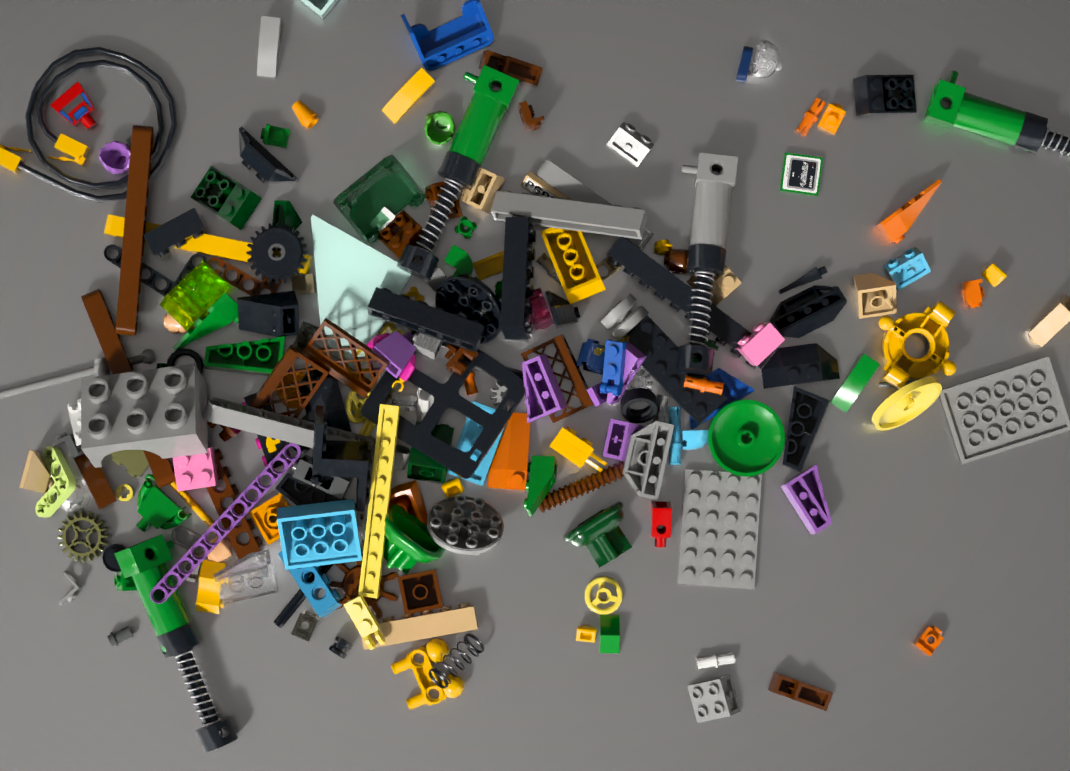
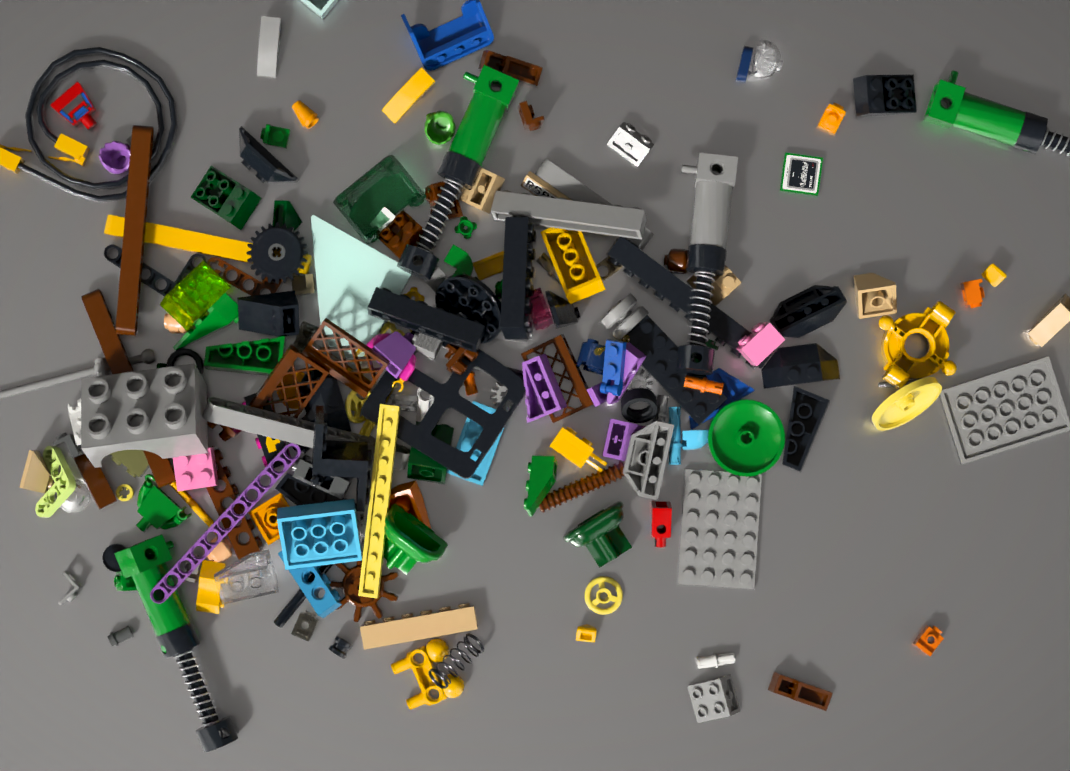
(88, 543): olive gear -> none
(175, 233): black brick -> none
(186, 538): light grey tile -> none
(364, 621): light yellow hinge -> none
(420, 591): reddish brown brick -> none
(452, 487): yellow slope -> none
(465, 525): light grey bracket -> none
(510, 460): orange wedge -> none
(609, 633): green slope -> none
(662, 247): yellow plate -> none
(808, 499): medium lavender wedge -> none
(811, 116): orange pin -> none
(812, 275): black piece -> none
(854, 382): green slope -> none
(901, 220): orange wedge -> none
(907, 267): medium azure bracket -> none

